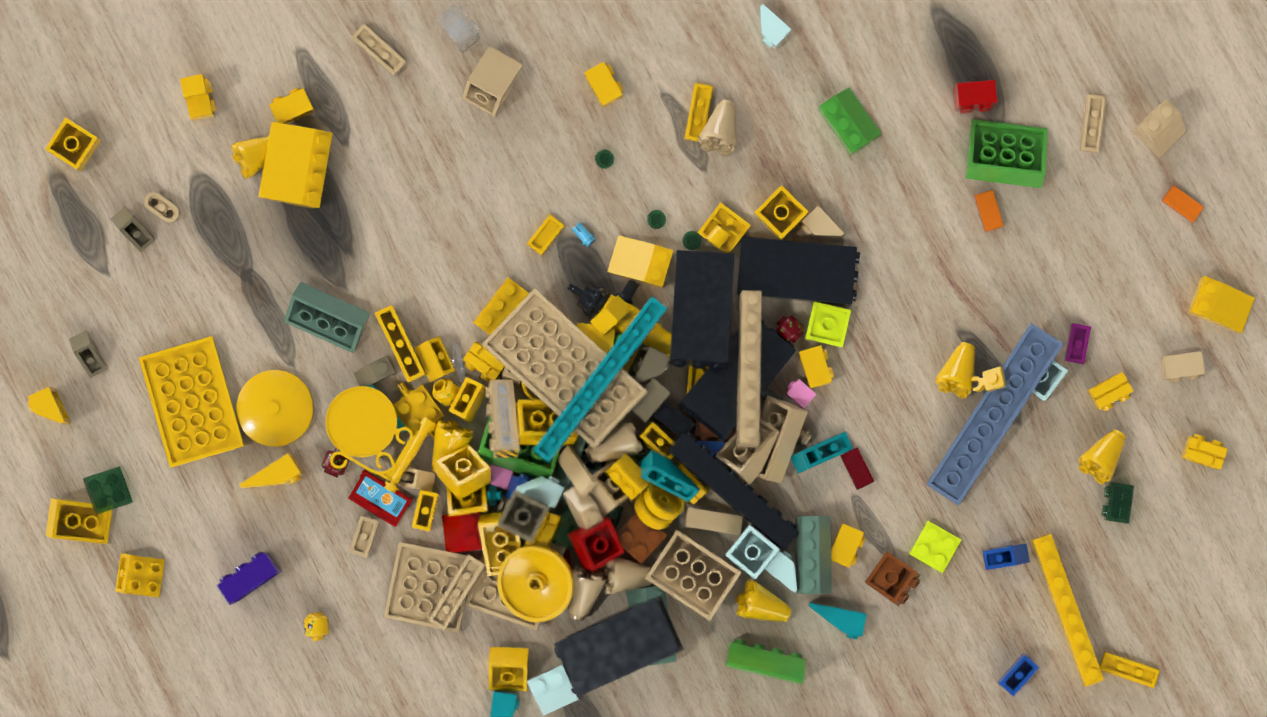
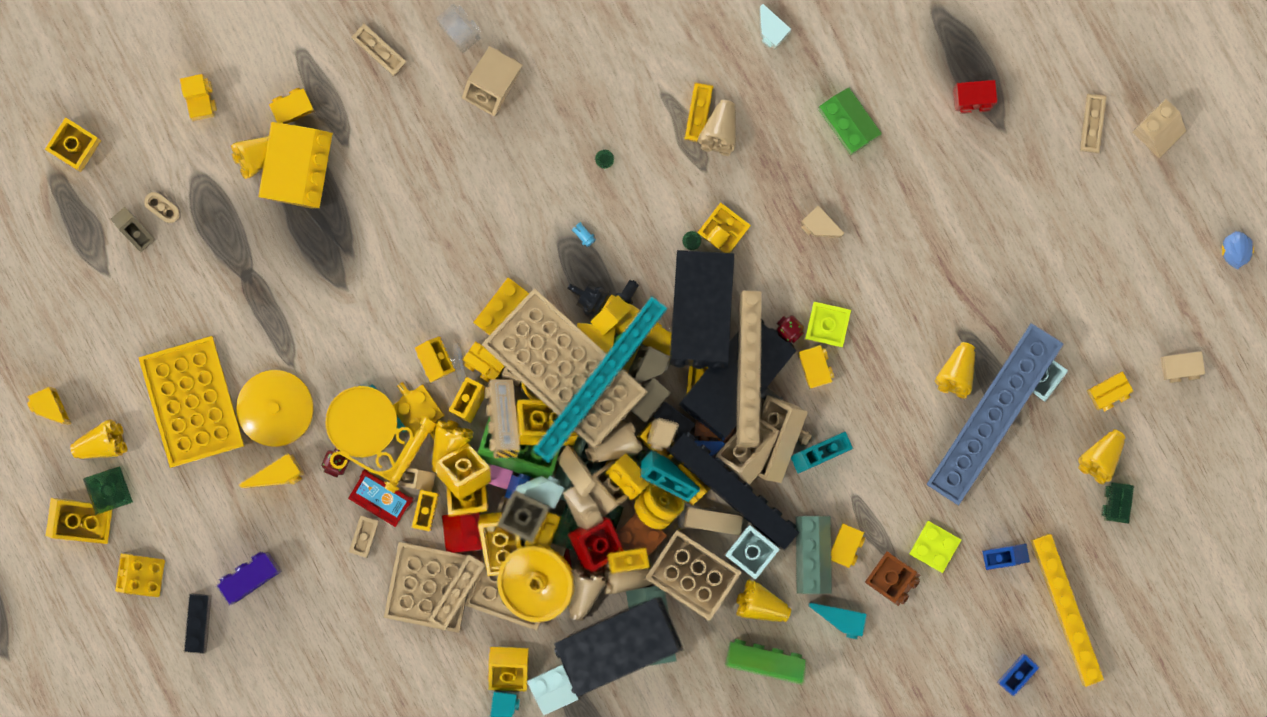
(87, 353): dark tan slope -> none
(100, 442): none -> yellow cone
(197, 623): none -> black brick
(316, 626): yellow head -> none
(326, 317): sand green slope -> none
(375, 372): dark tan slope -> none
(400, 344): yellow brick -> none
(445, 391): yellow head -> none
(493, 495): teal plate -> none
(545, 234): yellow tile -> none
(603, 84): yellow brick -> none
(628, 561): none -> yellow plate
(640, 261): yellow slope -> none
(656, 219): clear green plate -> none
(661, 434): none -> tan slope
(780, 213): yellow brick -> none
(783, 569): light aqua slope -> none
(798, 270): black brick -> none
(800, 393): bright pink brick -> none
(857, 468): dark red tile -> none
(988, 211): orange tile -> none
(991, 380): yellow plate -> none
(1006, 153): bright green slope -> none
(1077, 343): magenta plate -> none
(1129, 669): yellow tile -> none
(1182, 204): orange tile -> none
(1204, 452): yellow brick -> none
(1221, 304): yellow slope -> none
(1237, 249): none -> medium blue hair

